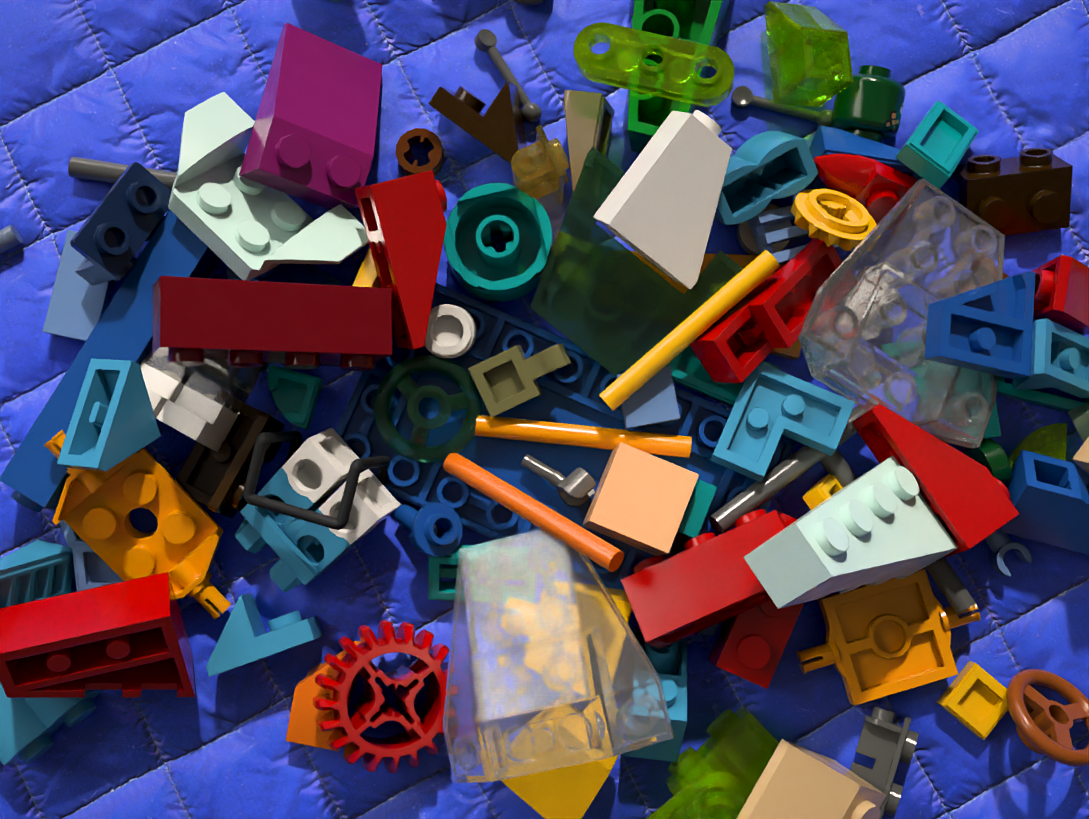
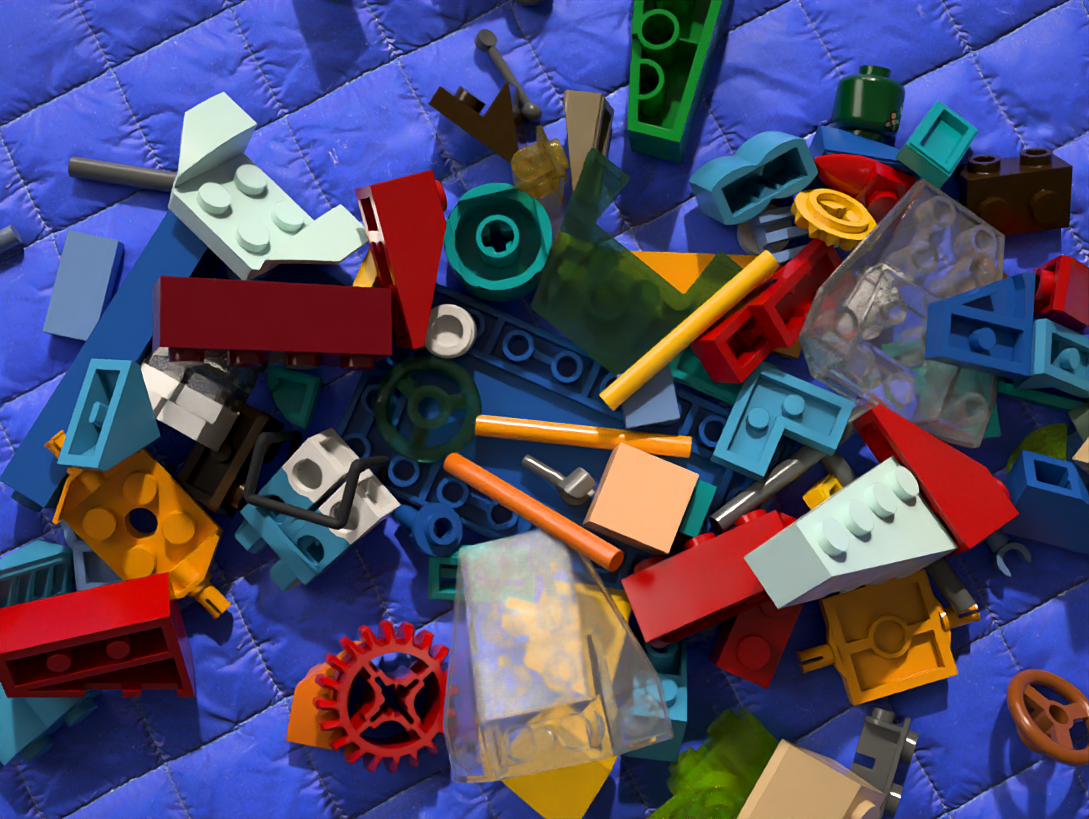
(121, 225): dark blue bracket -> none
(247, 641): dark azure slope -> none
(315, 121): magenta slope -> none
(414, 137): reddish brown bush -> none
(511, 377): olive plate -> none
(671, 79): clear neon green plate -> none
(671, 195): white slope -> none
(743, 97): dark grey hinge -> none
(806, 55): clear neon green slope -> none
(975, 700): yellow tile -> none
(994, 458): dark green tile -> none

